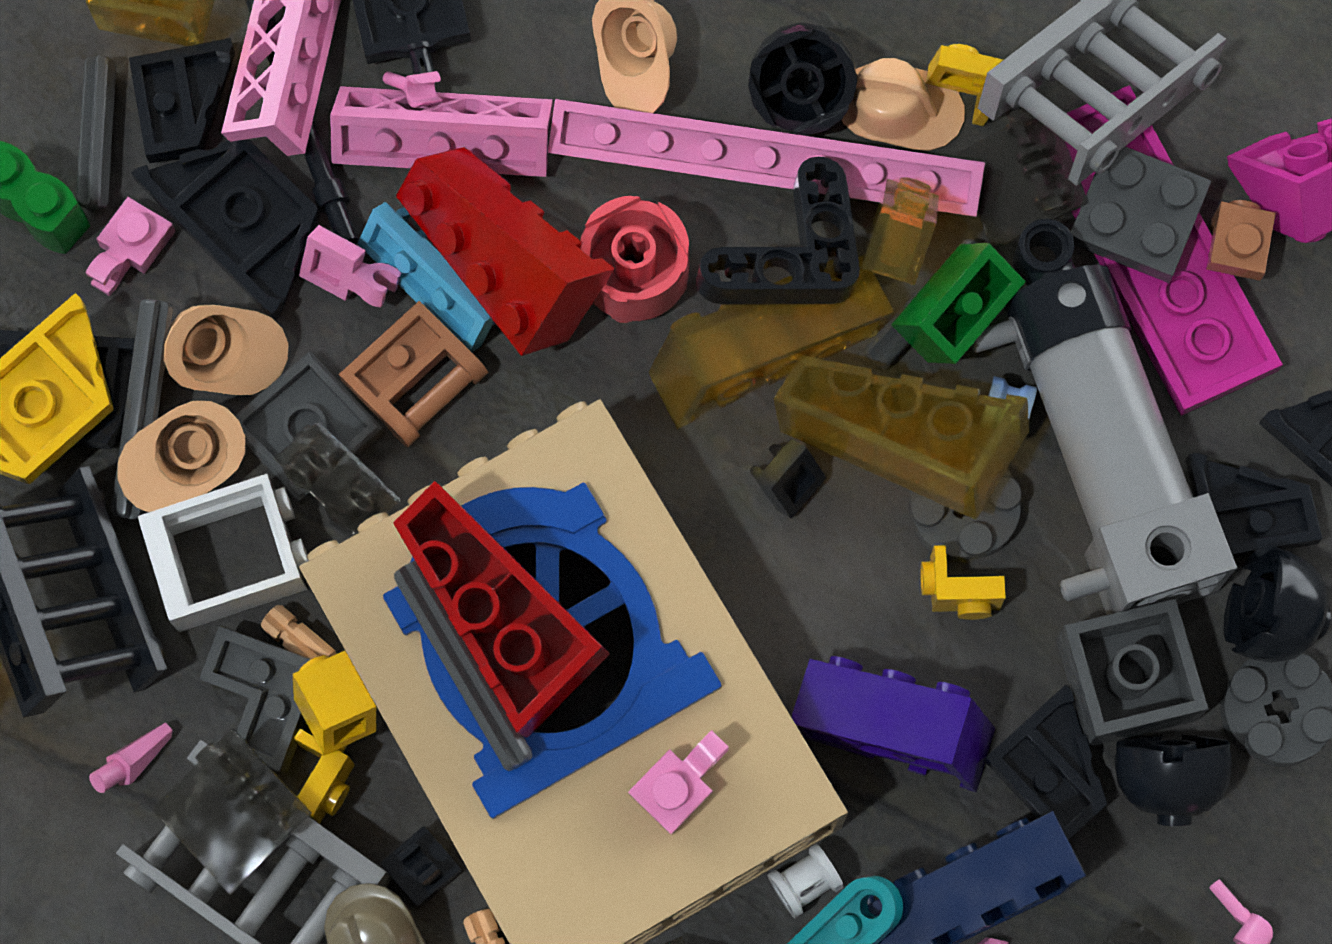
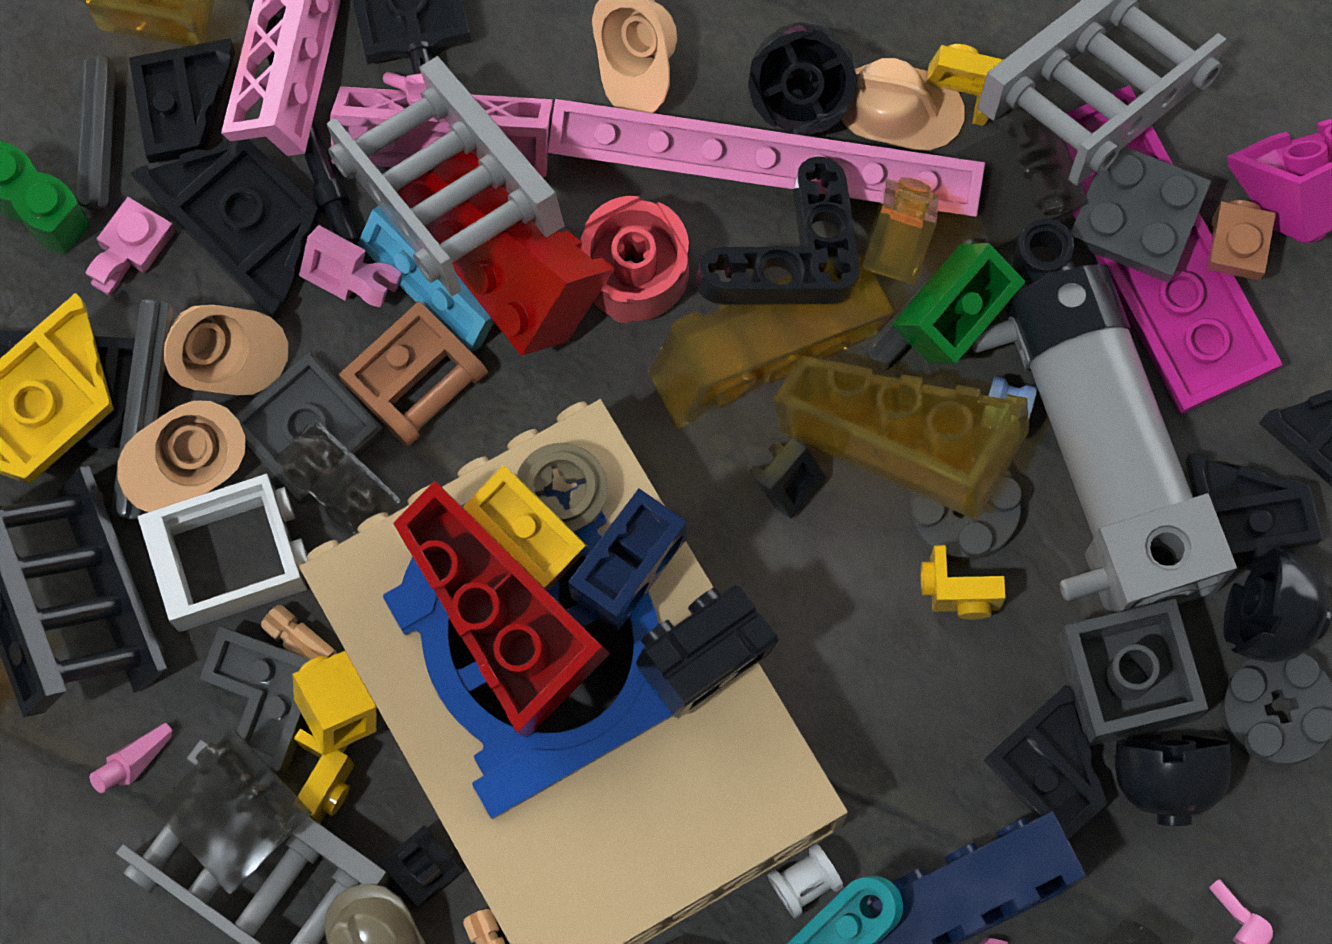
(470, 131): none -> light grey fence
(483, 703): dark grey axle -> none
(526, 527): none -> yellow plate
(576, 467): none -> dark tan gear
(628, 559): none -> dark blue brick
(675, 786): bright pink plate -> none
(705, 649): none -> black brick
(894, 719): dark purple wedge -> none

